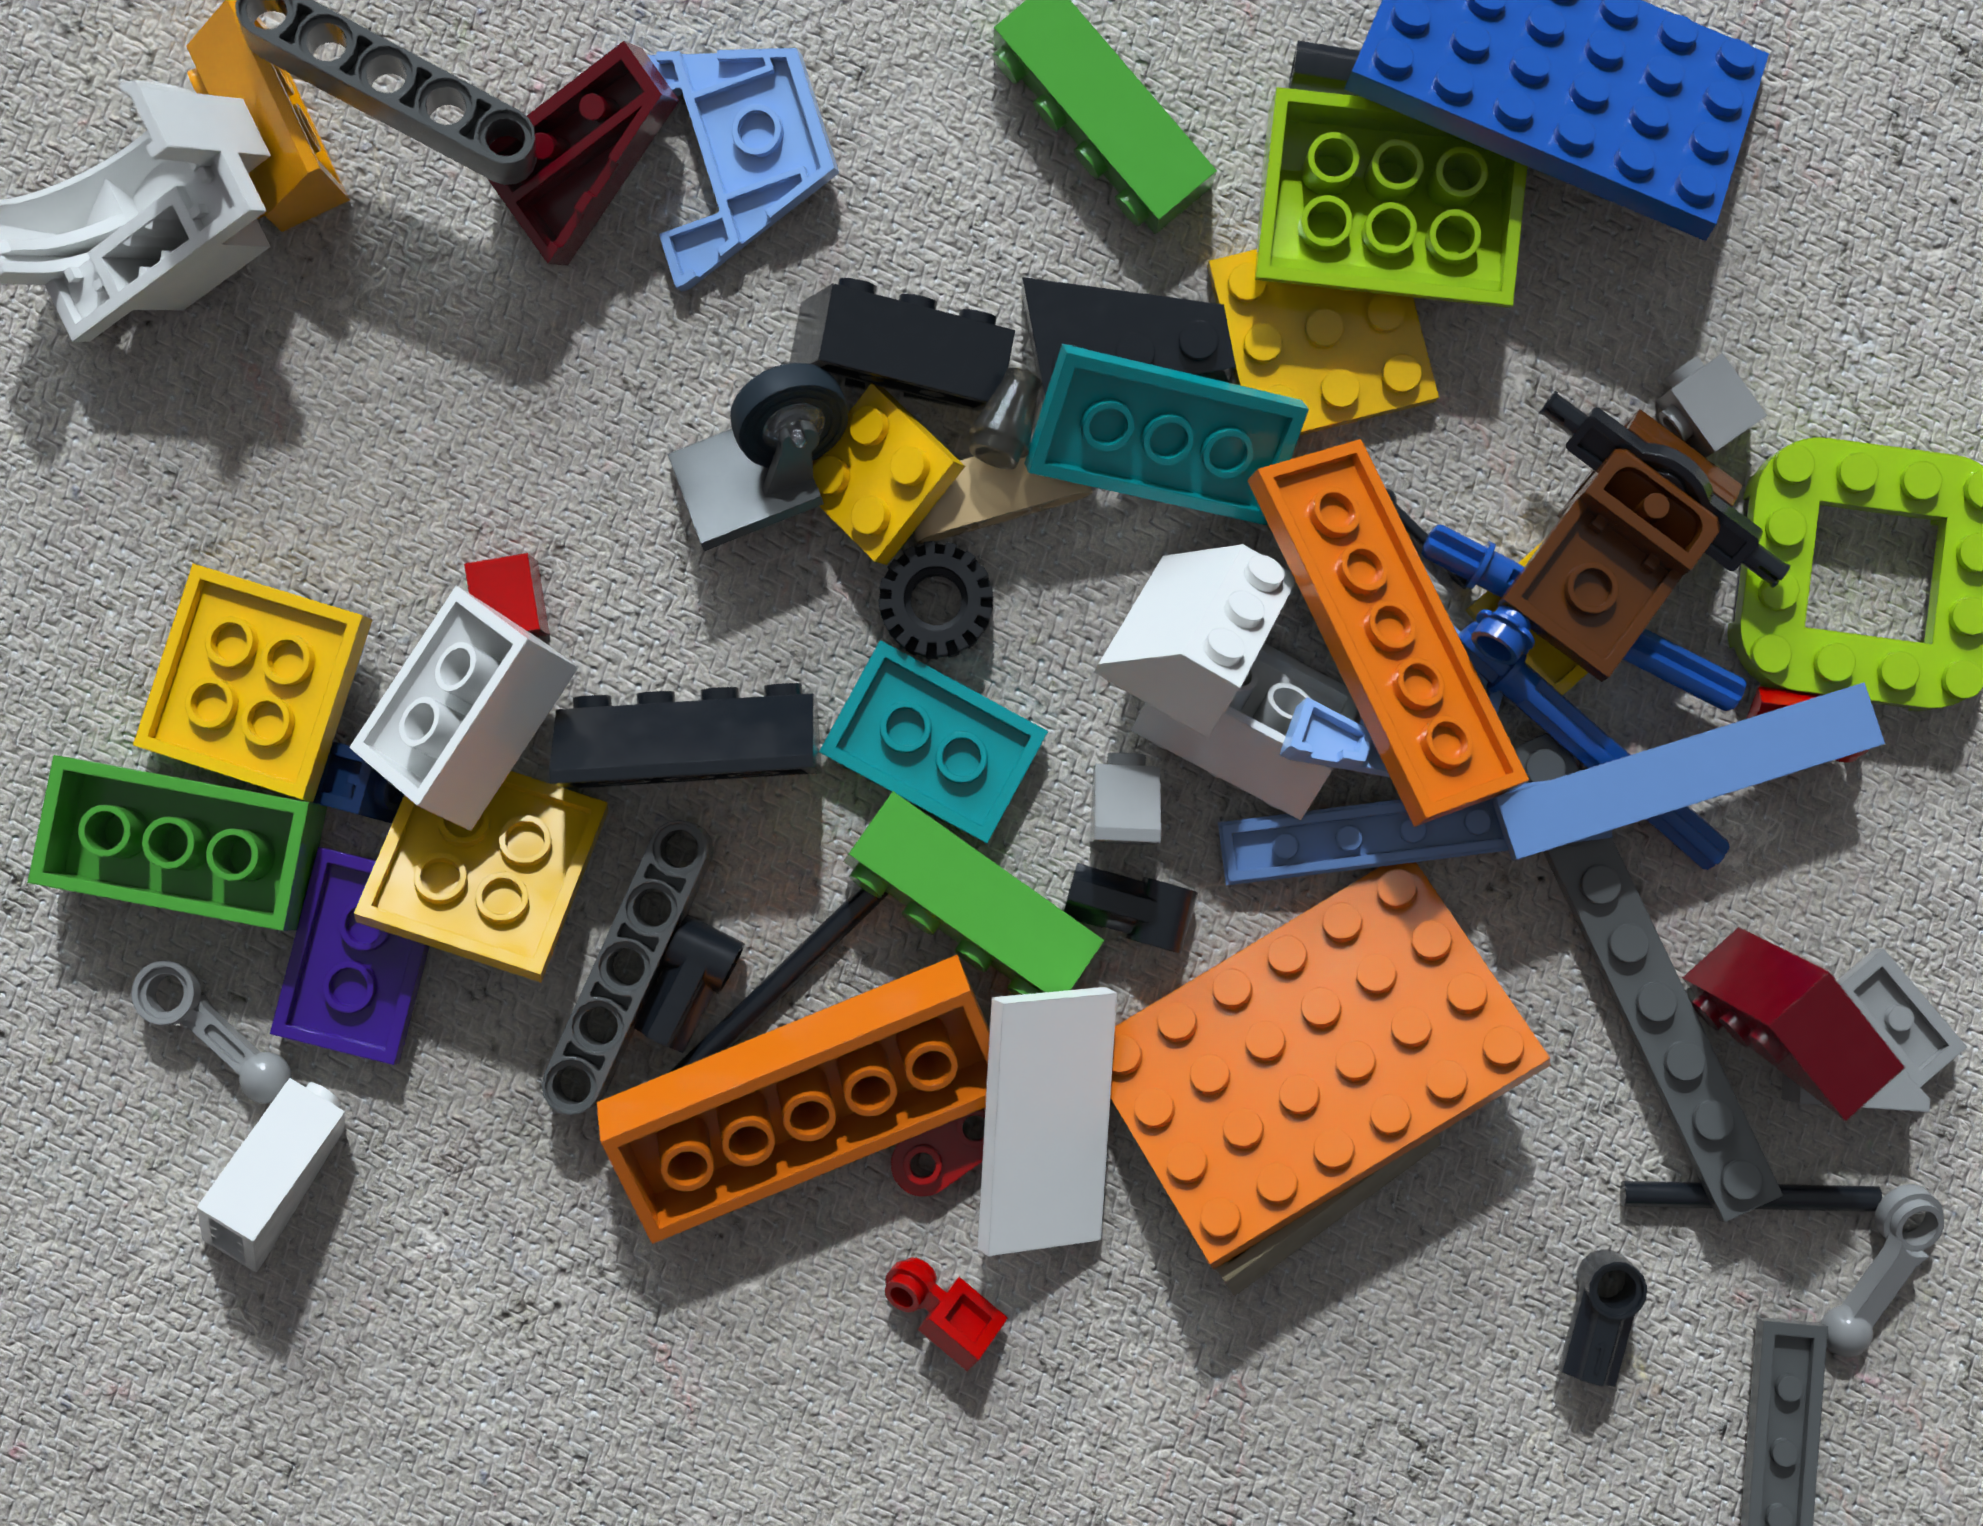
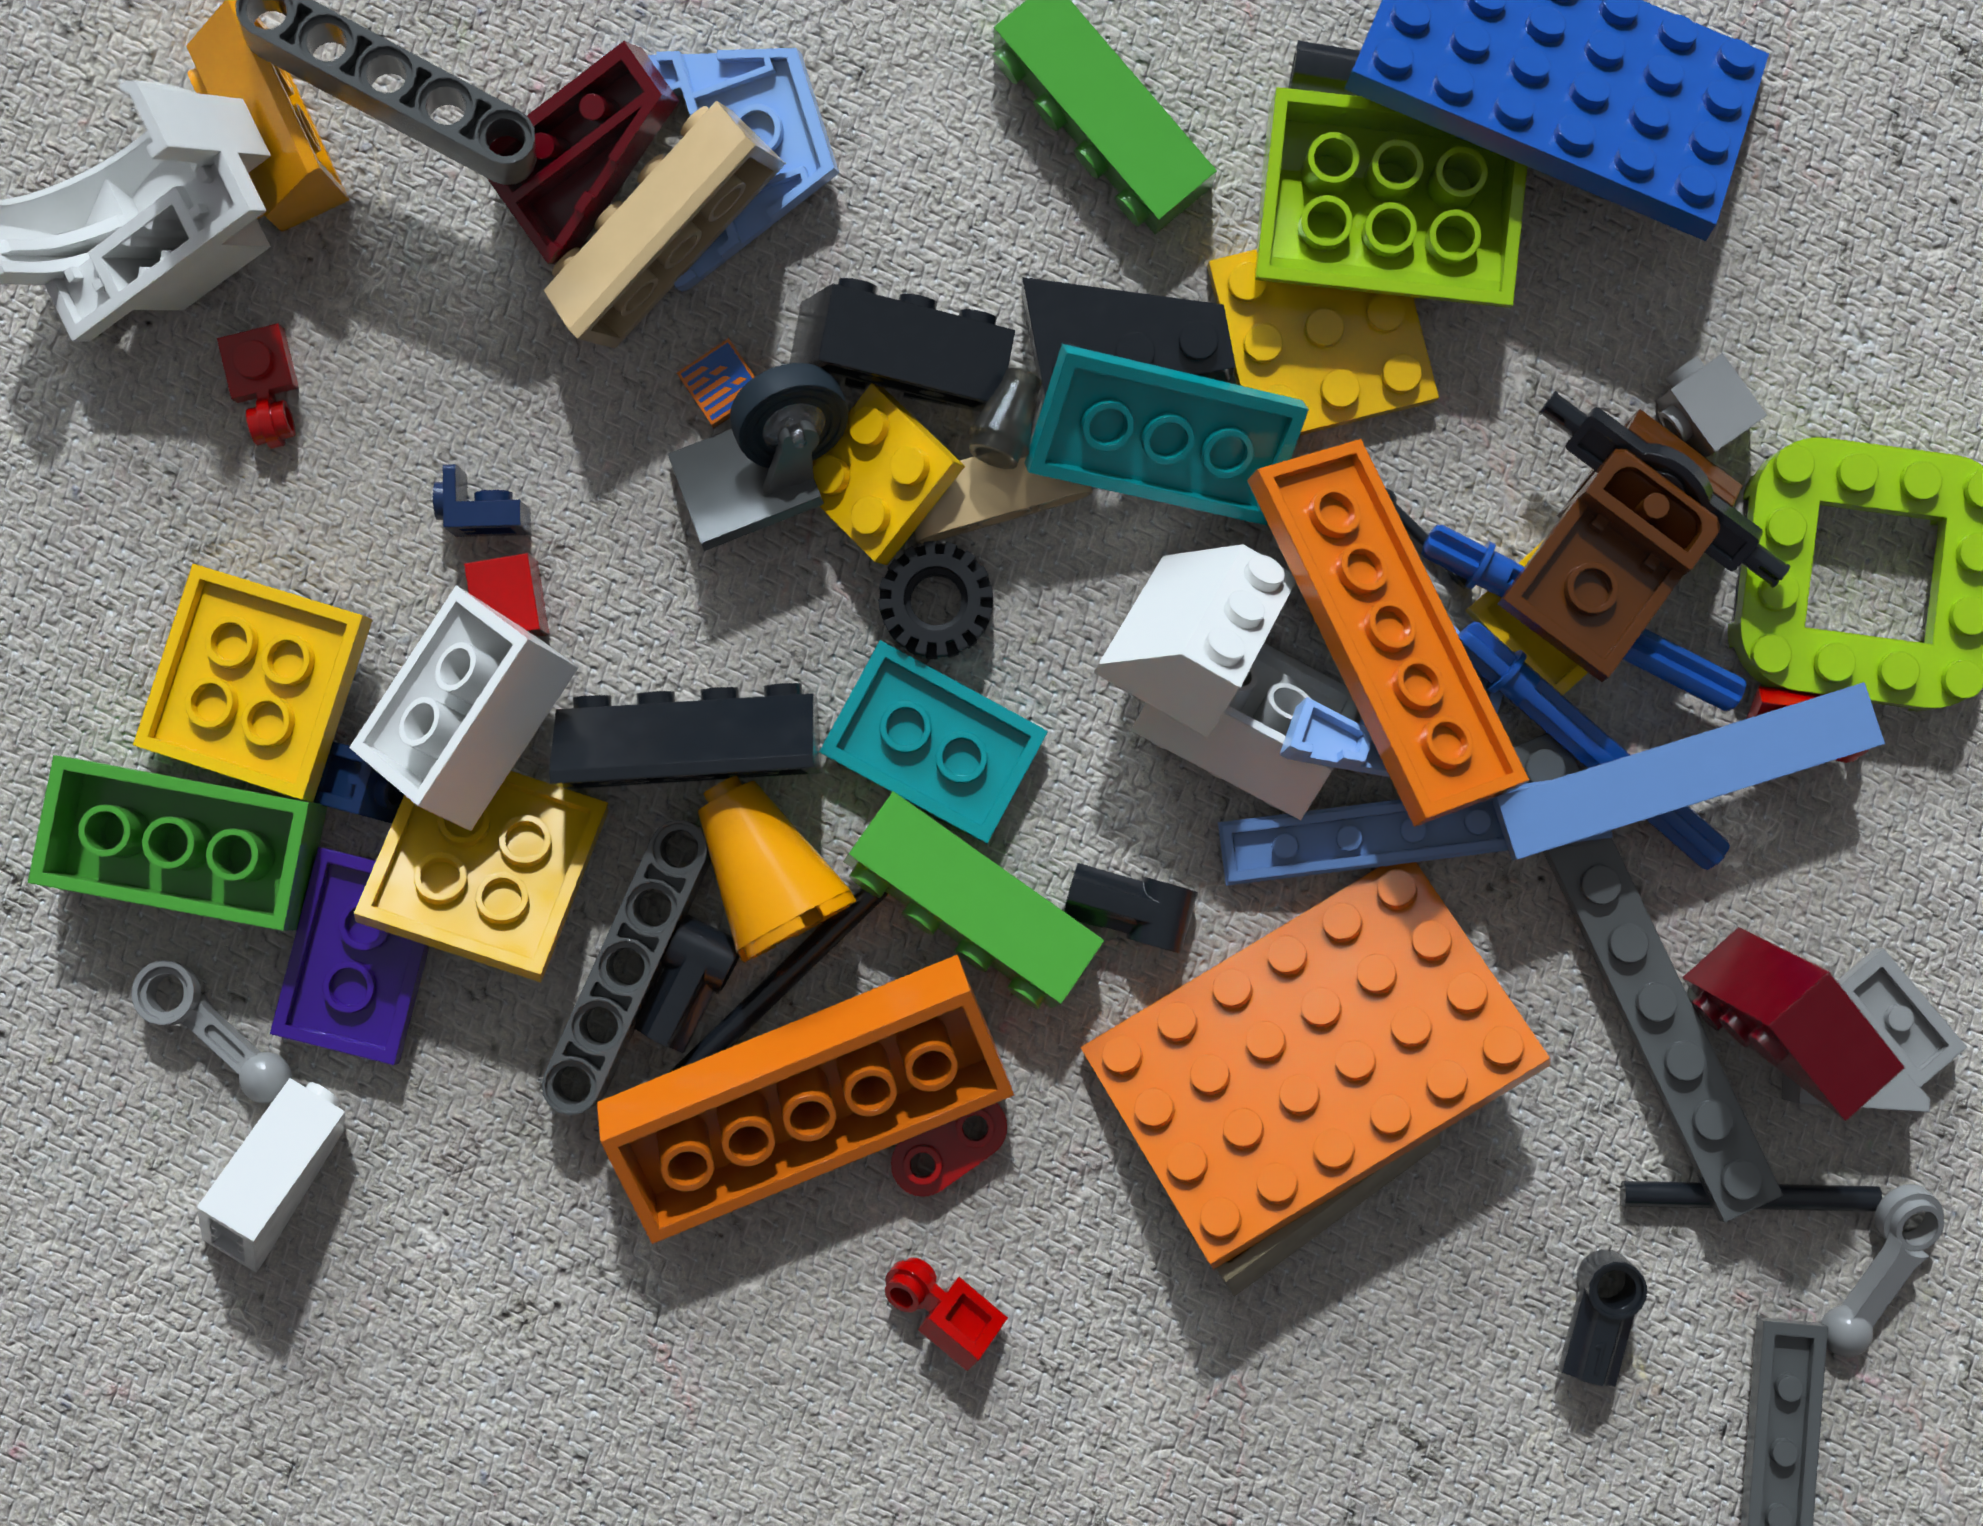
(258, 368): none -> red plate
(488, 515): none -> dark blue bracket
(661, 226): none -> tan slope
(716, 381): none -> tile
(765, 869): none -> light orange cone
(1046, 1119): white tile -> none
(1126, 801): light grey slope -> none
(1503, 634): blue plate -> none

